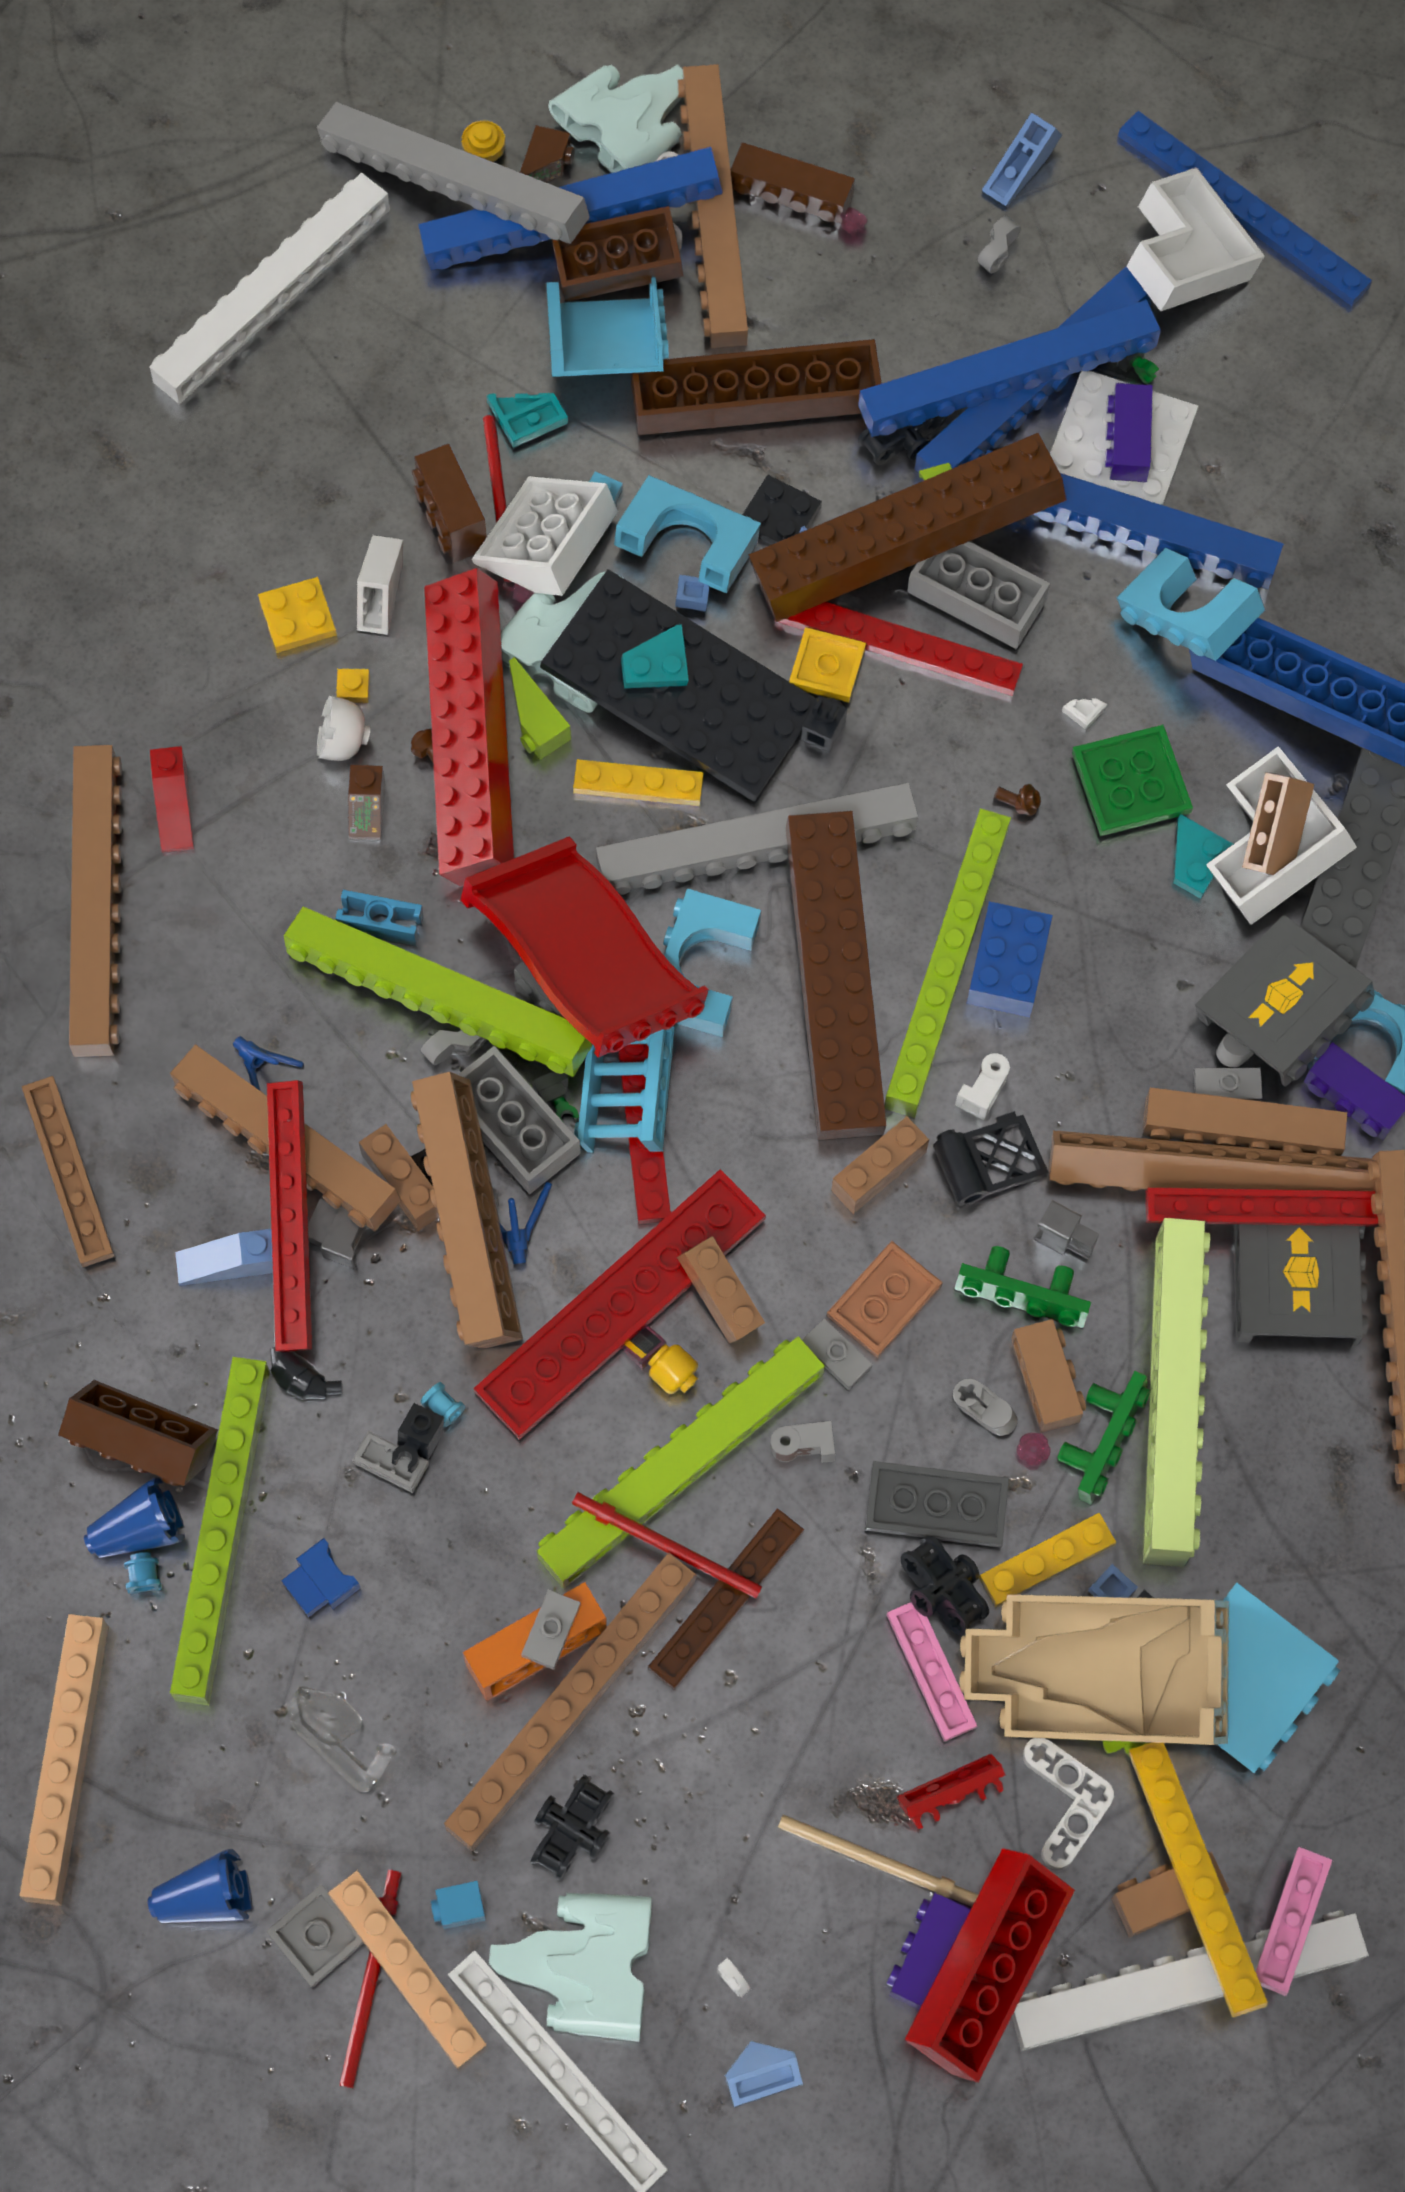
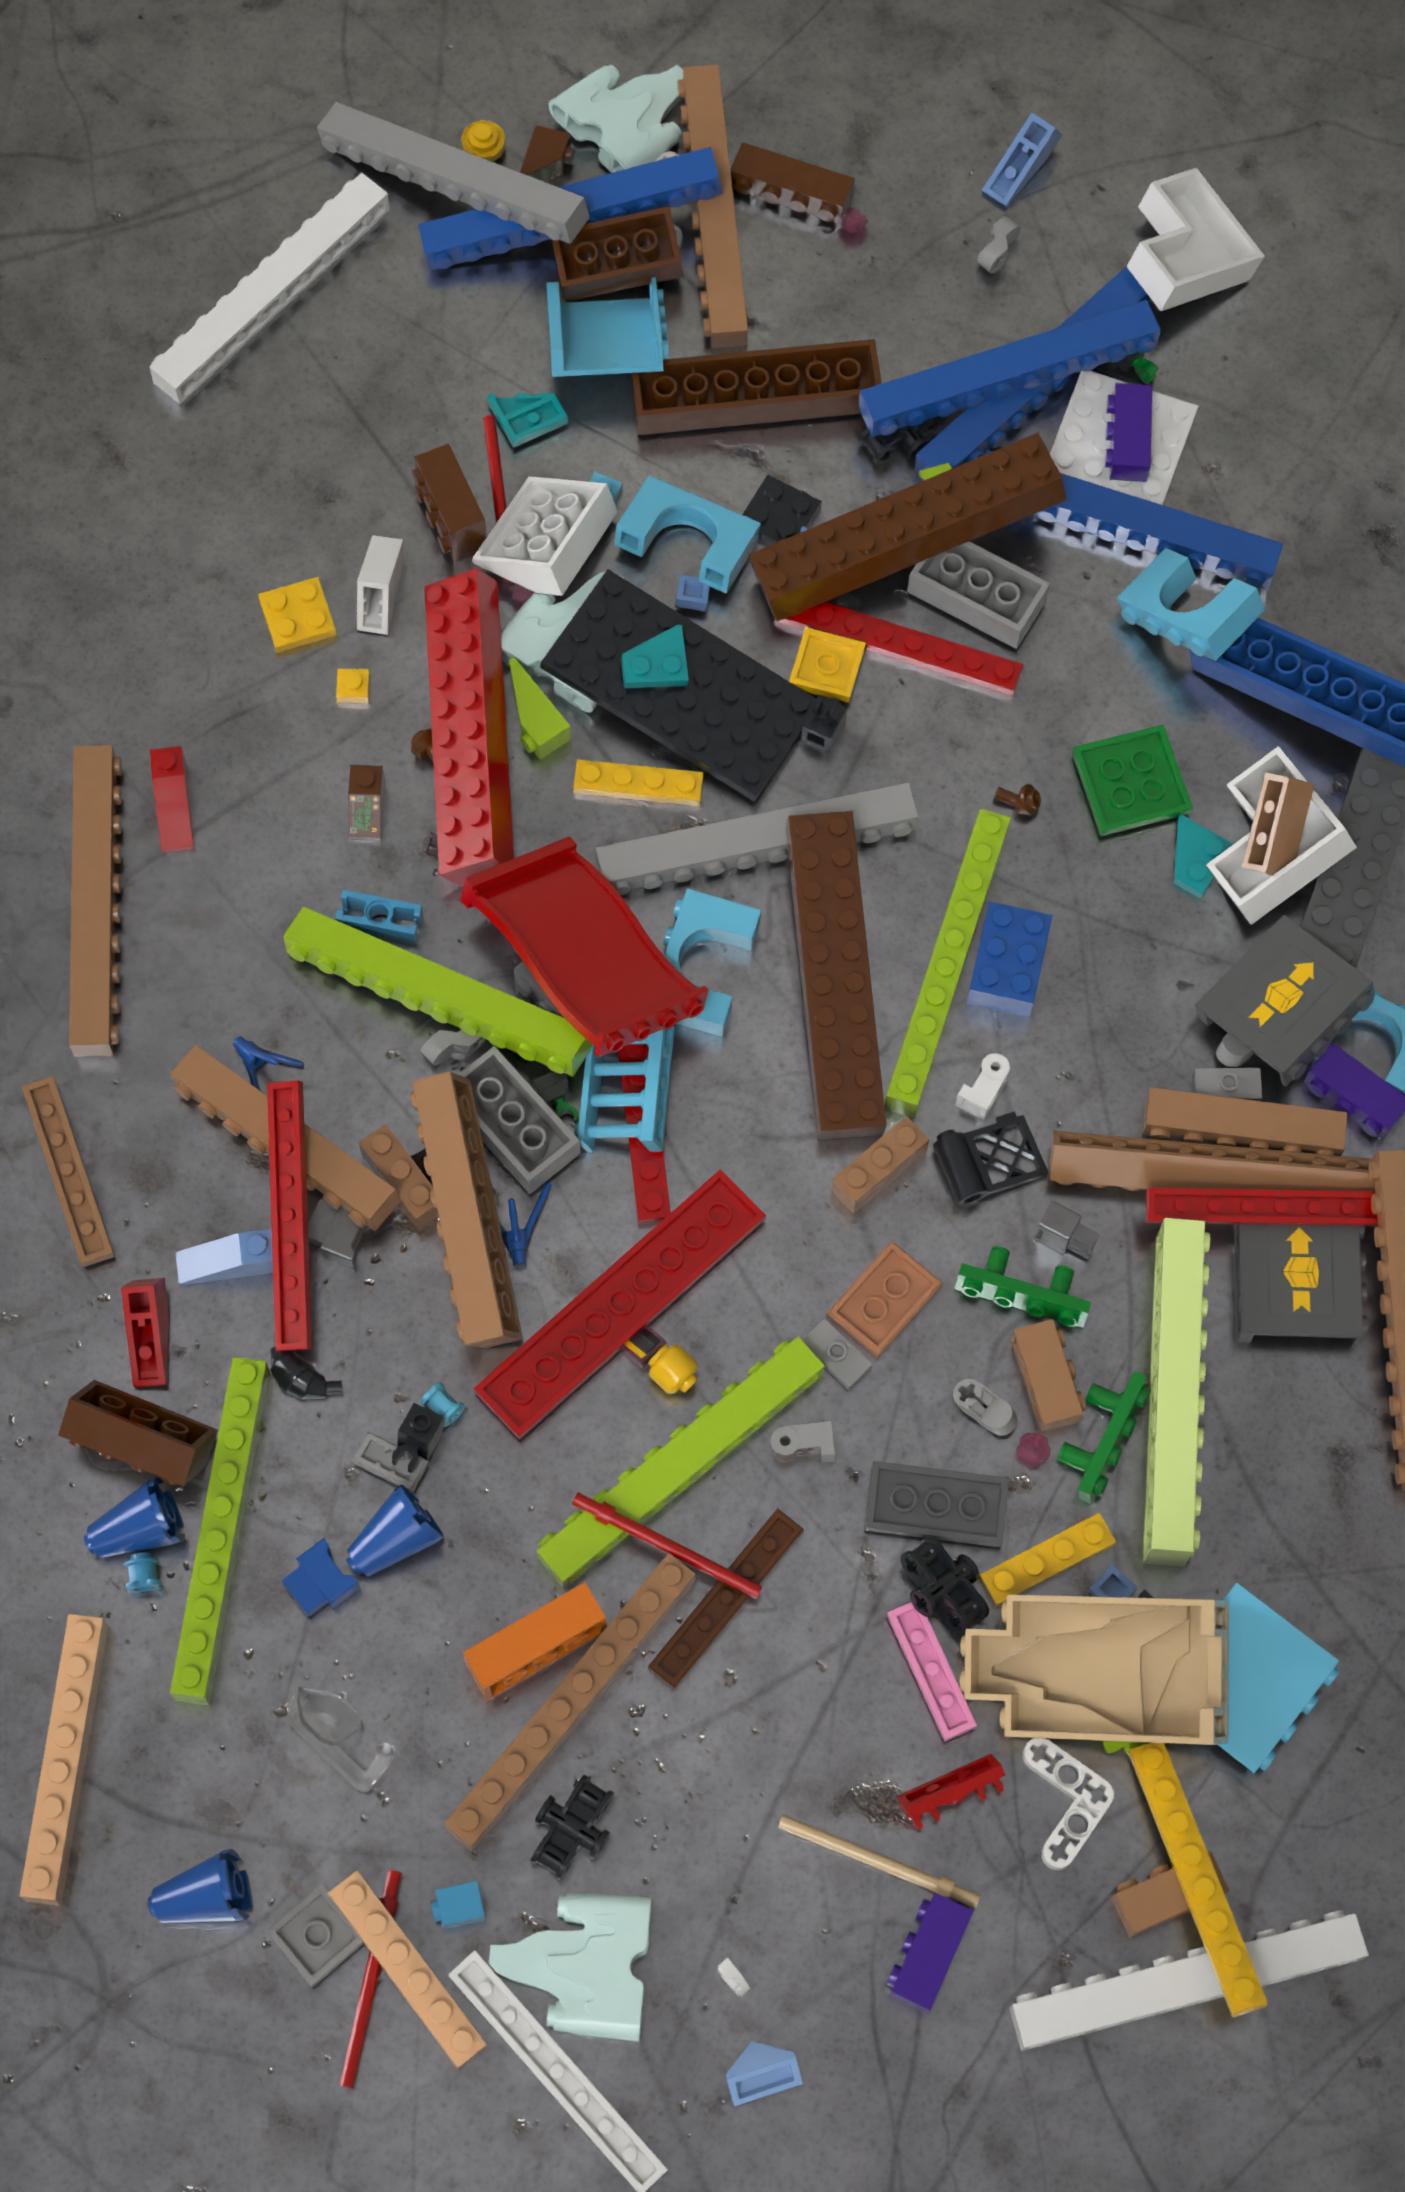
(147, 1330): none -> red slope
(341, 730): white cylinder -> none
(393, 1534): none -> blue cone
(551, 1629): light grey plate -> none
(721, 1290): medium nougat brick -> none
(990, 1965): red brick -> none
(1084, 711): white tile -> none
(1249, 210): blue plate -> none
(1292, 1920): bright pink plate -> none

